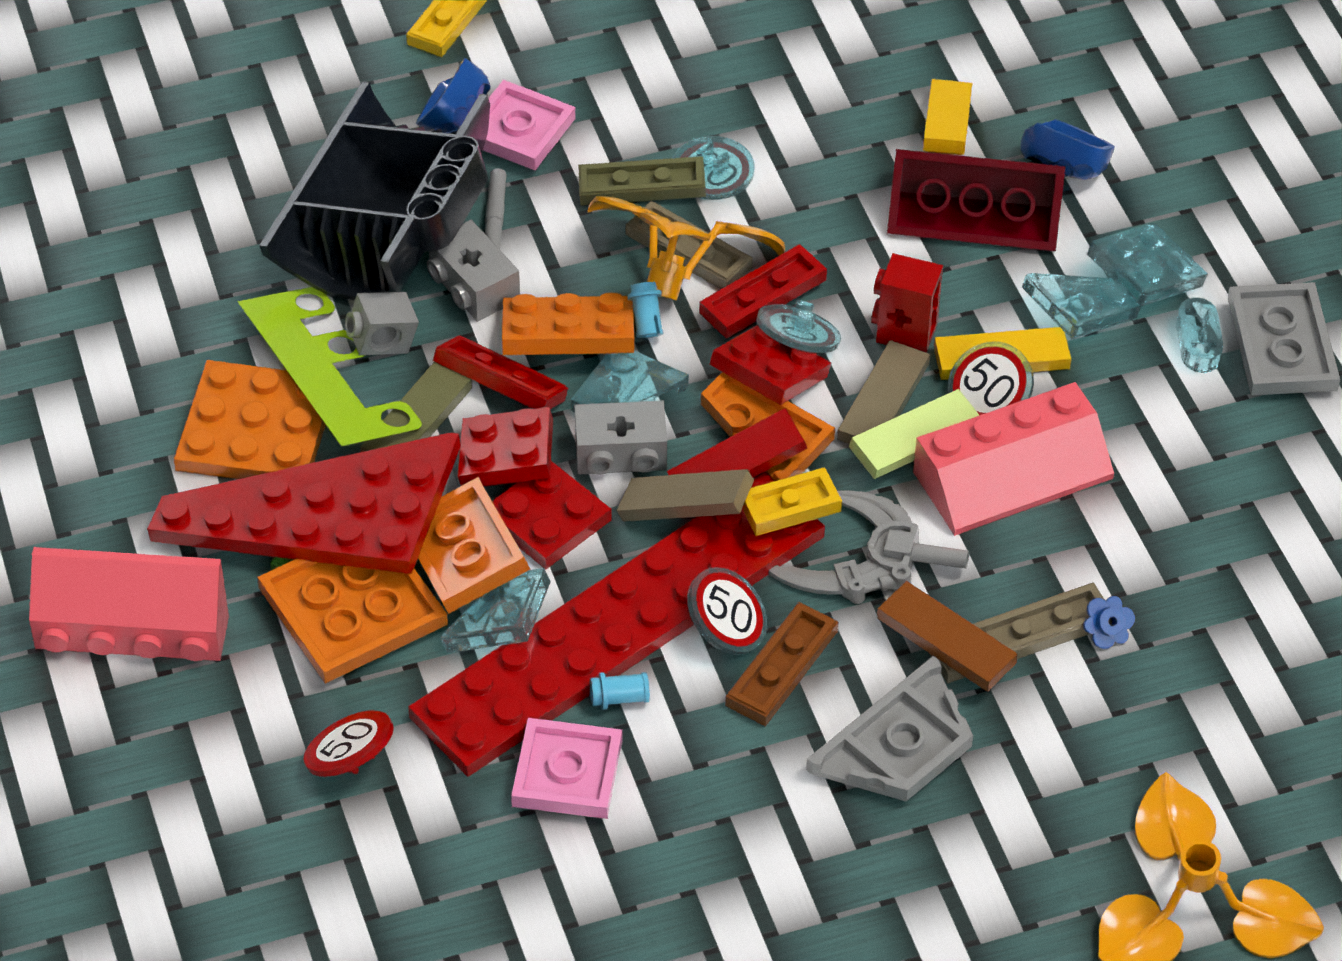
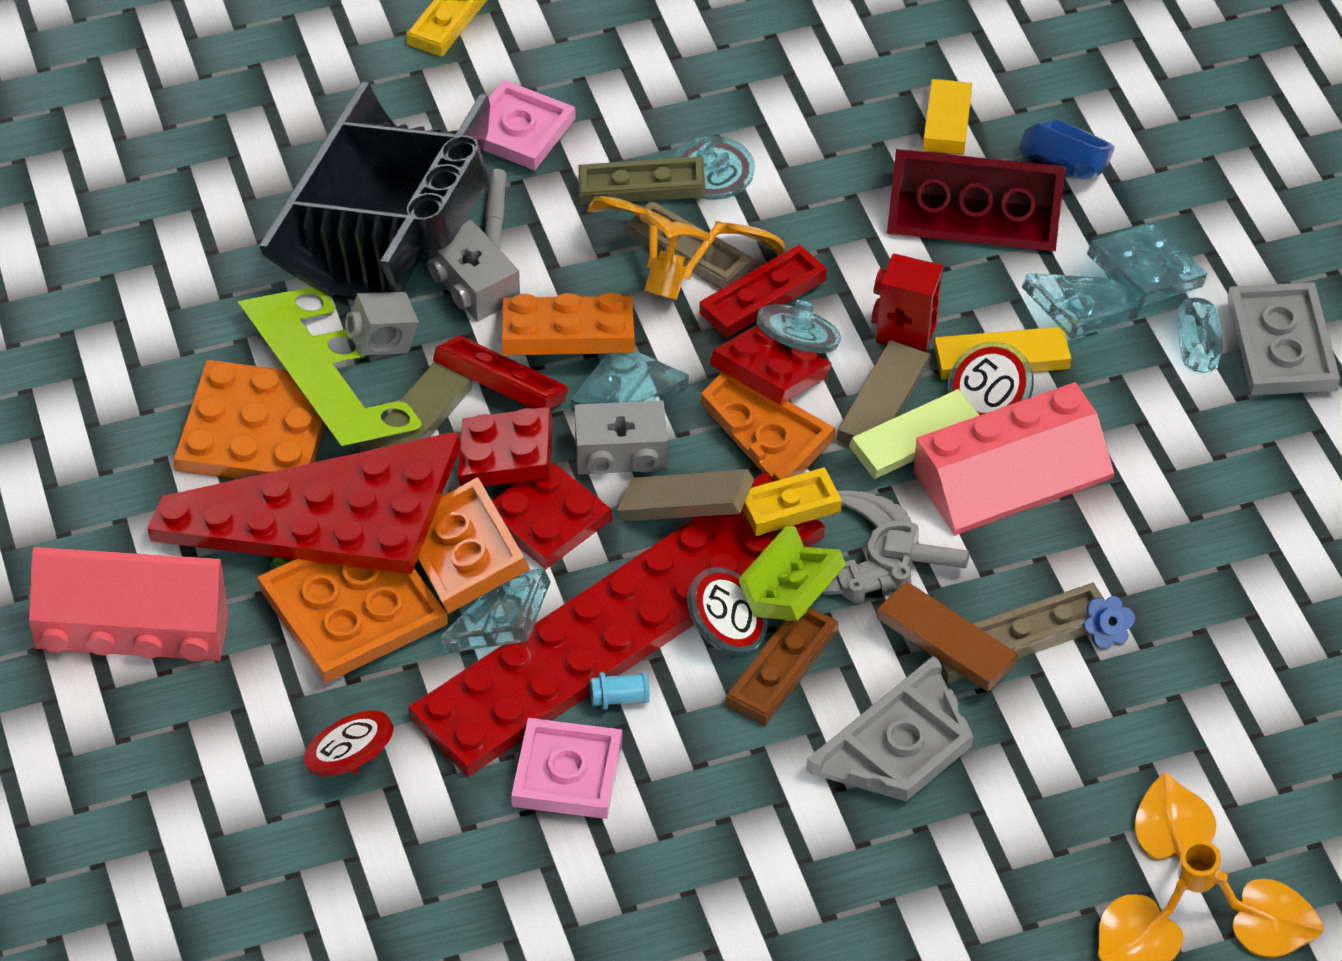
(454, 98): blue piece -> none
(646, 309): medium azure pin -> none
(752, 449): red tile -> none
(789, 577): none -> lime bracket

